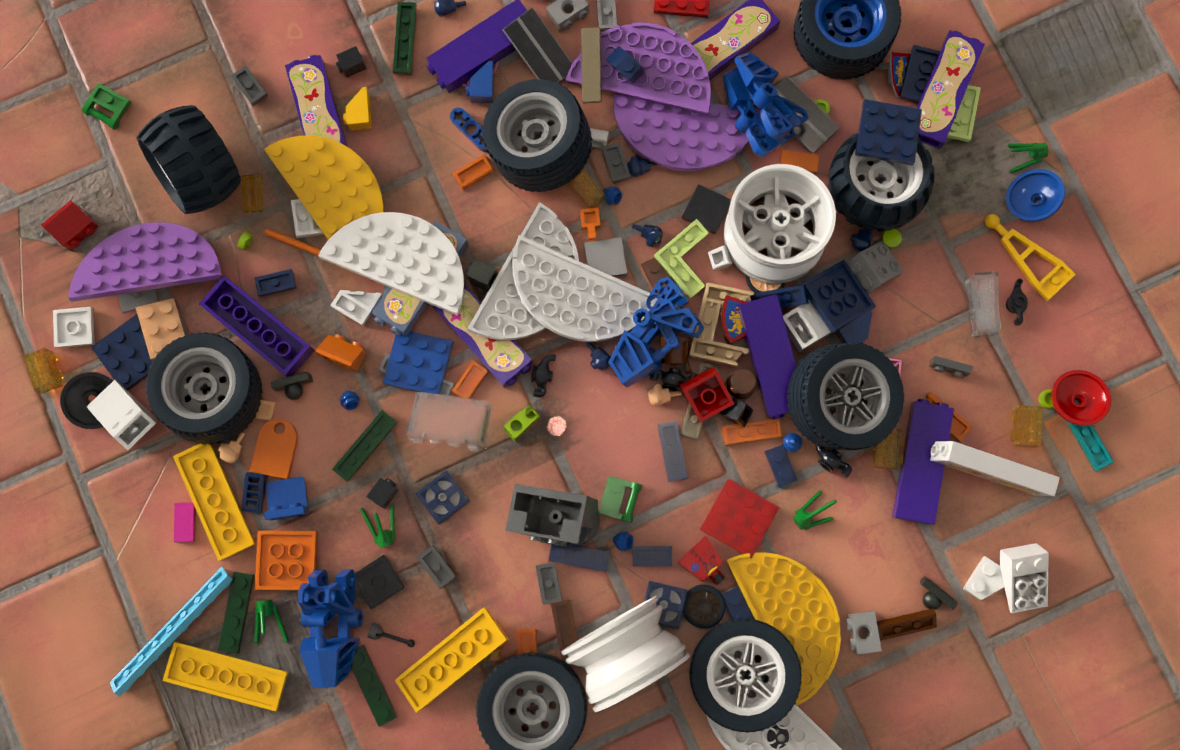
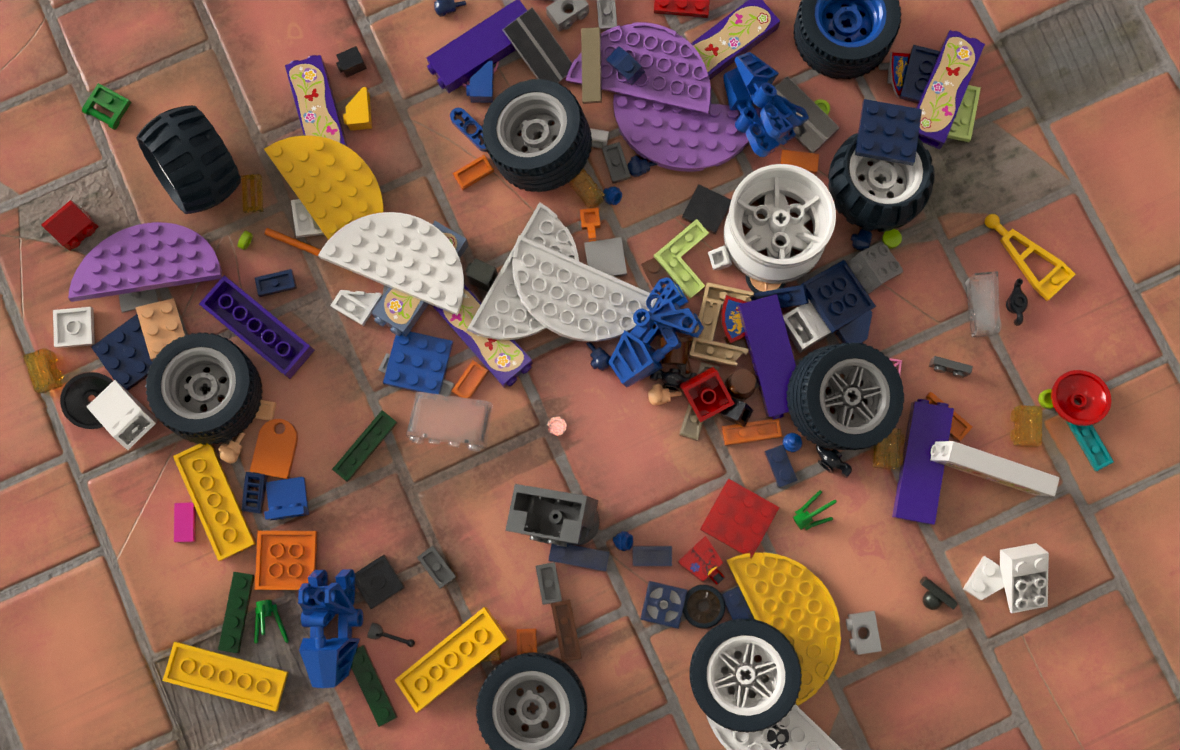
(167, 635): medium azure plate -> none
(249, 85): dark grey plate -> none
(292, 385): pearl dark grey tile -> none
(341, 352): orange slope -> none
(349, 400): blue plate -> none
(382, 538): green plant -> none
(383, 492): black brick -> none
(404, 38): dark green plate -> none
(442, 497): dark blue piece -> none
(521, 422): lime leg -> none
(542, 375): black piece -> none
(613, 498): green plate -> none
(626, 655): white wheel -> none
(651, 233): dark blue piece -> none
(672, 451): plate -> none
(907, 624): reddish brown plate -> none
(1035, 150): green plant -> none
(1035, 186): blue dish -> none

